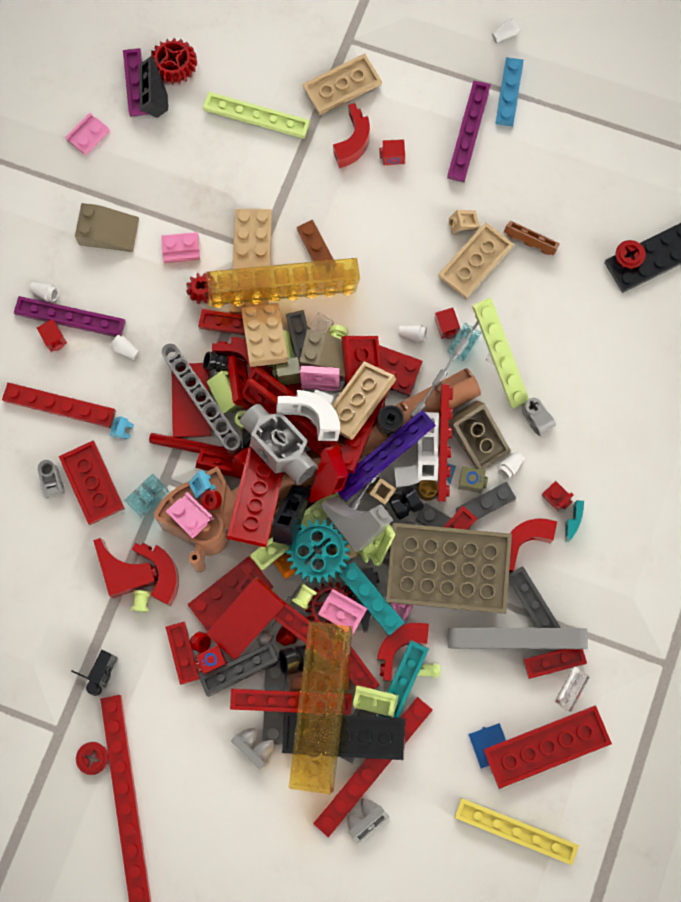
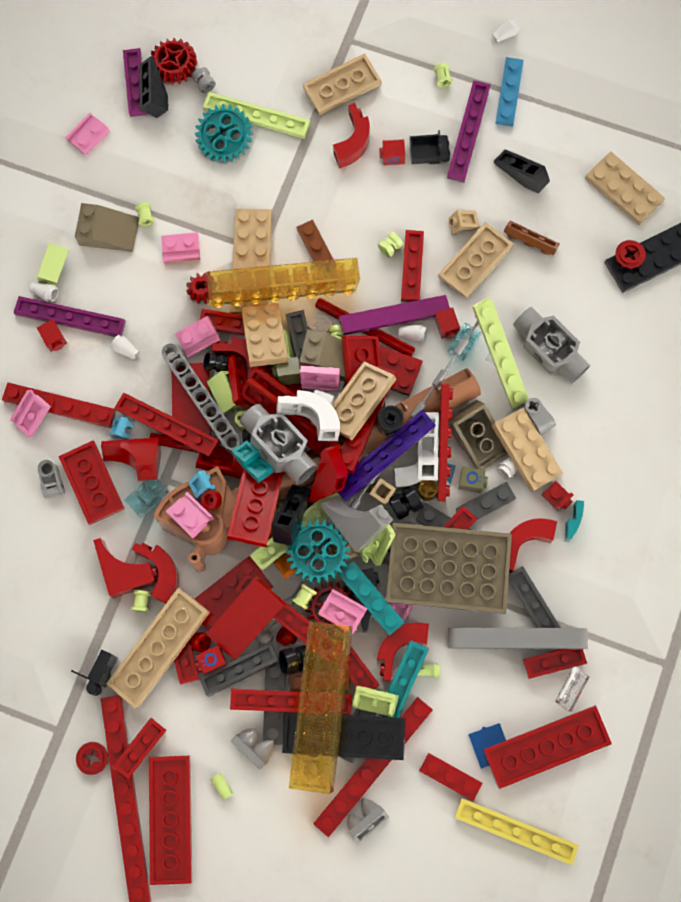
(30, 413): none -> bright pink plate
(52, 264): none -> yellowish green hinge
(138, 748): none -> red plate
(140, 454): none -> red arch
(144, 214): none -> yellowish green bush
(157, 648): none -> tan plate
(167, 425): none -> red plate
(170, 820): none -> red plate
(197, 336): none -> bright pink plate
(204, 81): none -> light grey wheel
(215, 120): none -> teal gear
(221, 786): none -> yellowish green pin
(252, 462): none -> teal slope
(383, 337): none -> red axle
(390, 244): none -> yellowish green wheel
(392, 315): none -> magenta tile
(412, 266): none -> red plate
(429, 149): none -> black piece
(443, 75): none -> yellowish green bush
(450, 777): none -> red plate
(523, 170): none -> black slope
(527, 449): none -> tan plate
(551, 344): none -> light grey brick
(625, 187): none -> tan plate

